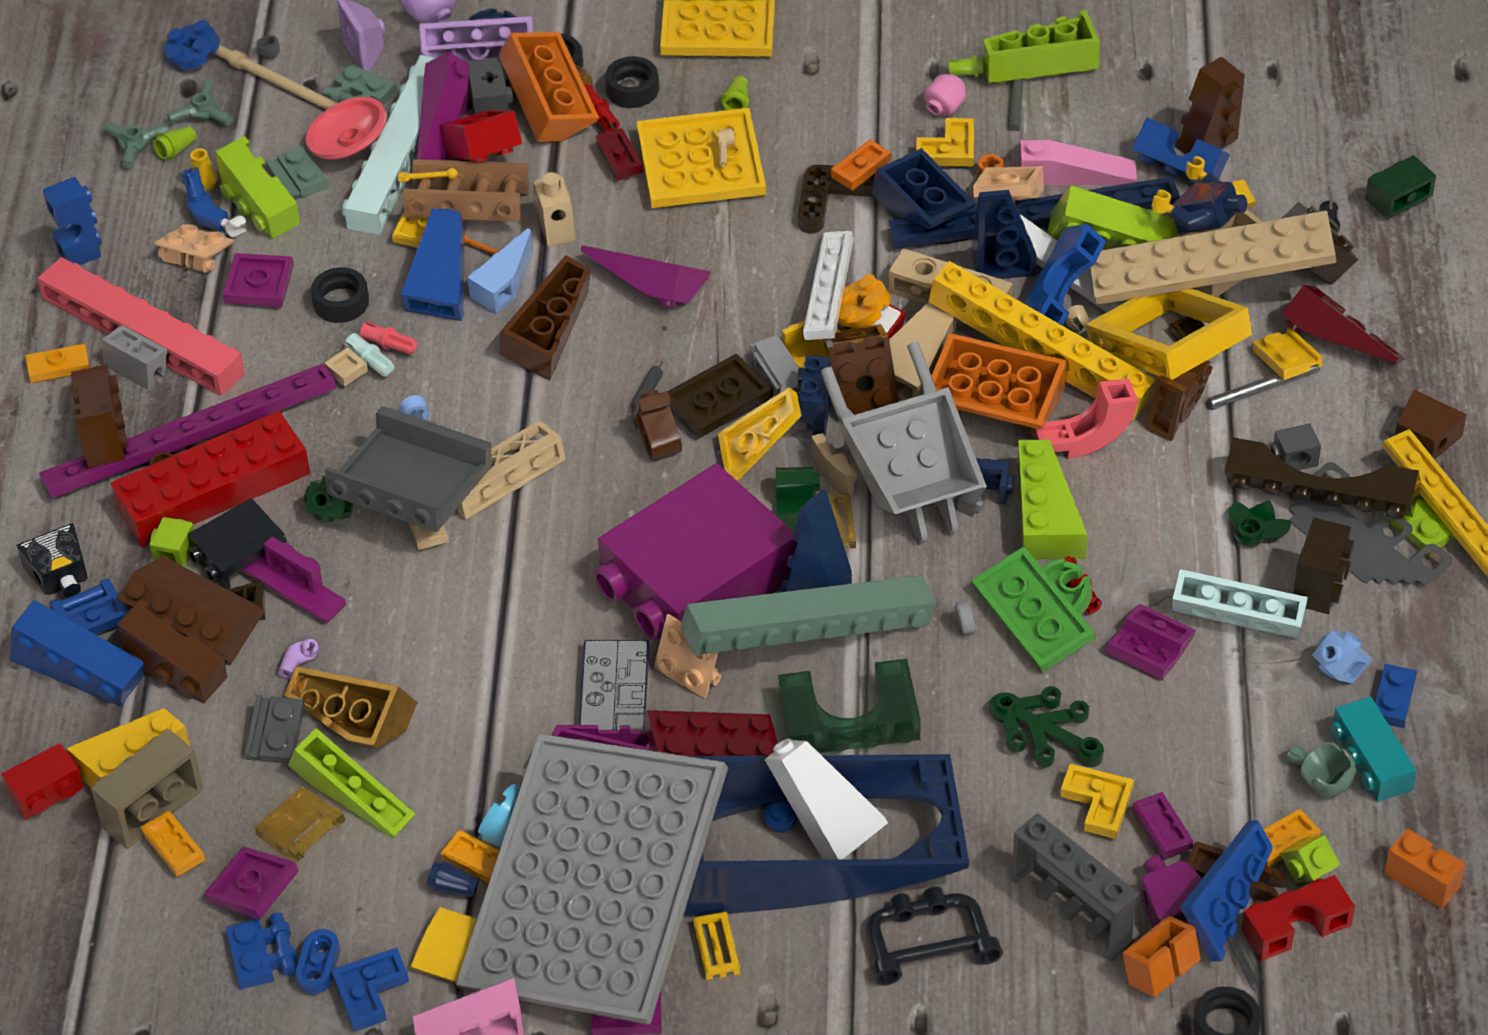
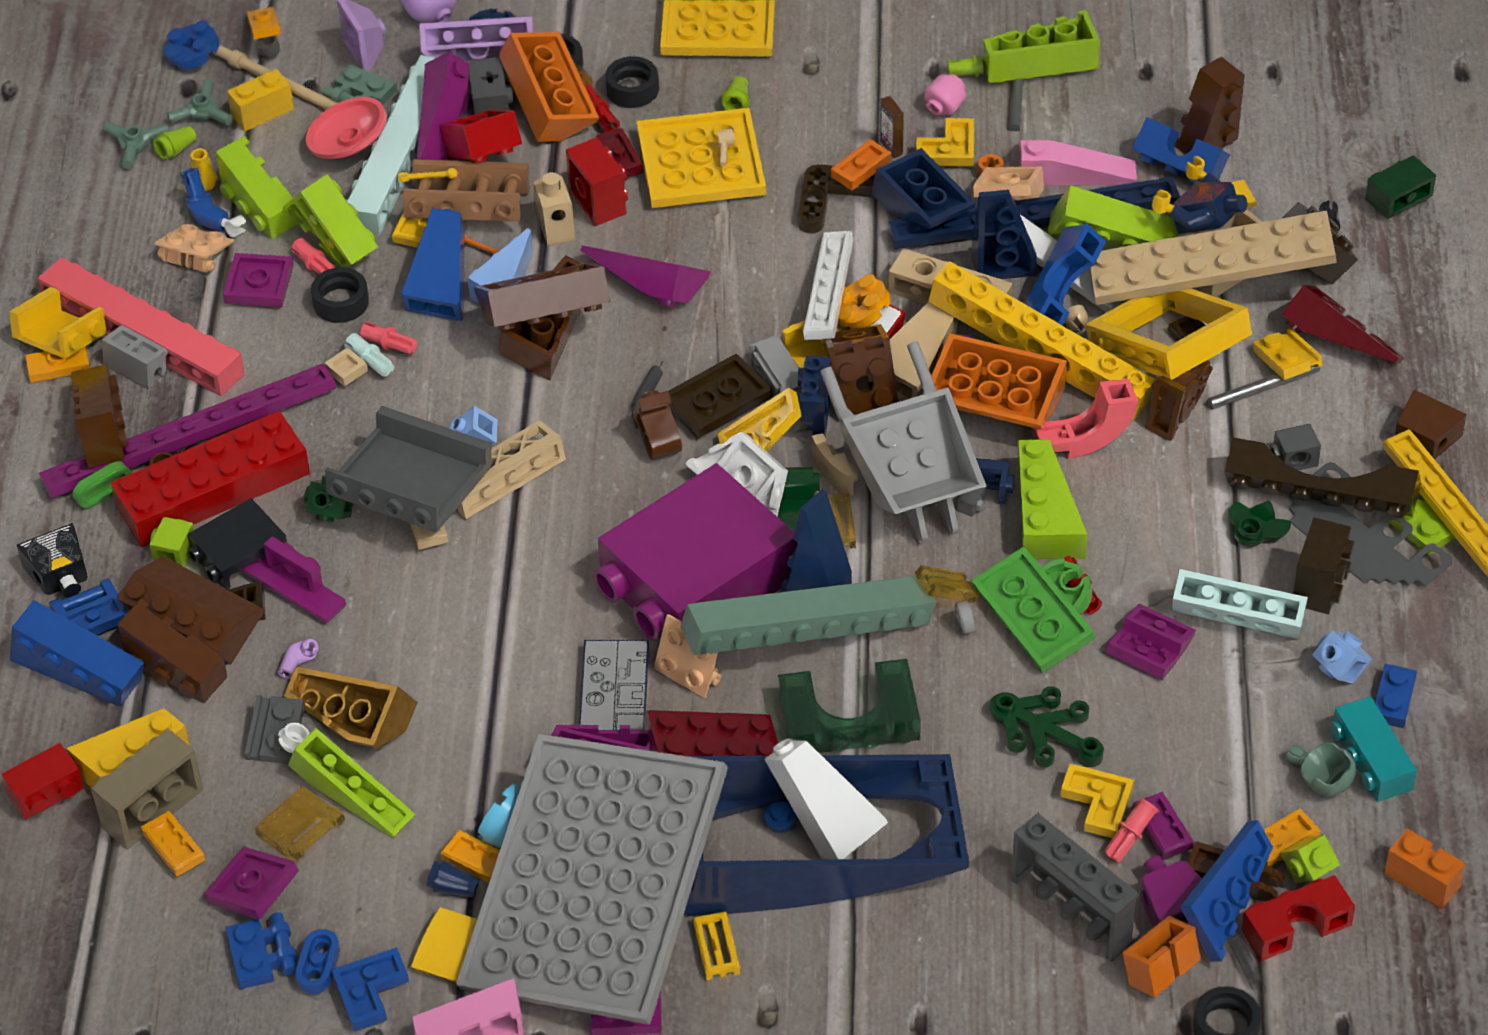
(53, 330): none -> yellow panel
(71, 210): blue arch -> none
(97, 486): none -> bright green tile
(260, 100): none -> yellow brick
(263, 23): none -> light orange plate
(292, 736): none -> white plate
(297, 172): sand green plate -> none
(313, 258): none -> coral axle
(333, 222): none -> lime wedge
(415, 403): light blue bush -> none
(476, 424): none -> light blue brick
(543, 295): none -> slope
(596, 181): none -> red brick
(749, 466): none -> white wing
(887, 967): black bar -> none
(891, 126): none -> reddish brown tile
(946, 584): none -> clear yellow tile
(1130, 830): none -> coral axle

